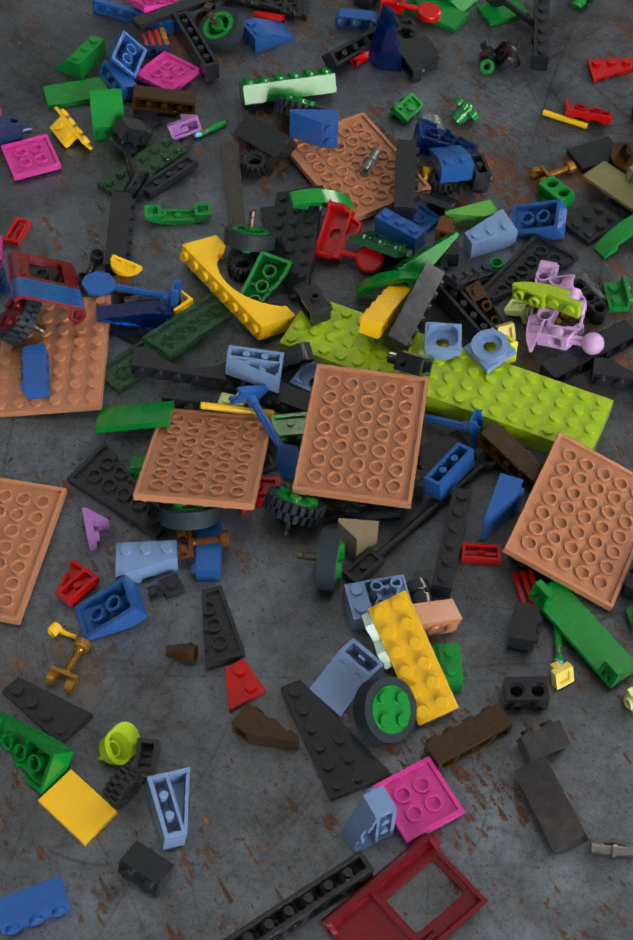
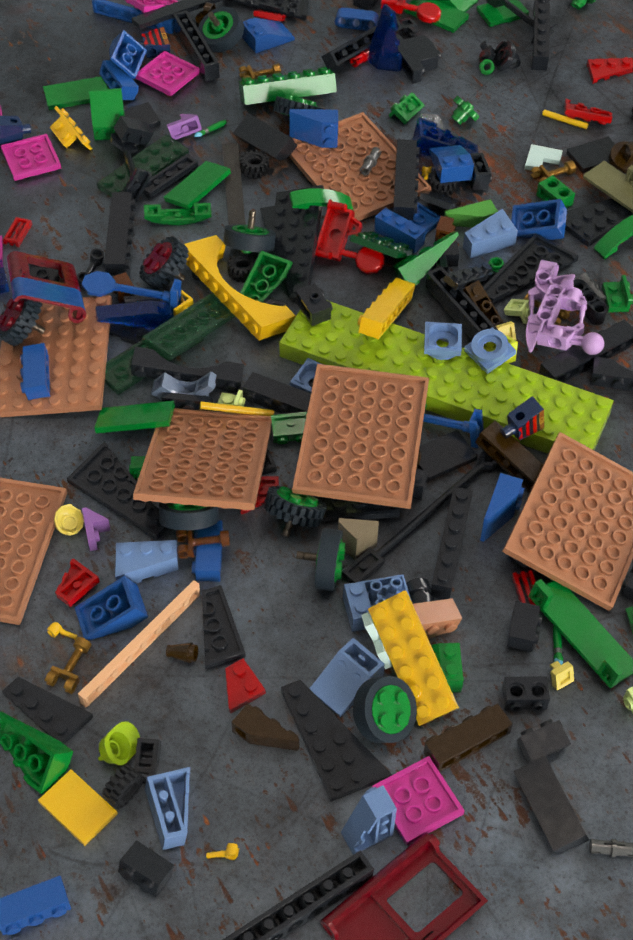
(68, 520): none -> light yellow hair
(83, 57): green slope -> none
(124, 267): yellow tile -> none
(139, 644): none -> light nougat tile
(164, 100): dark brown brick -> none
(164, 263): none -> black wheel
(168, 587): black plate -> none
(169, 384): none -> sand blue arch
(197, 185): none -> green tile
(231, 852): none -> yellow hand
(248, 71): none -> pearl gold bar
(255, 366): medium blue wedge -> none
(287, 454): blue piece -> none
(296, 356): black beam -> none
(387, 278): green slope -> none
(411, 363): black torso -> none
(413, 308): black brick -> none
(449, 471): blue brick -> none
(480, 556): red tile -> none
(524, 420): none -> dark blue torso
(541, 154): none -> light aqua tile
(543, 295): lime slope -> none

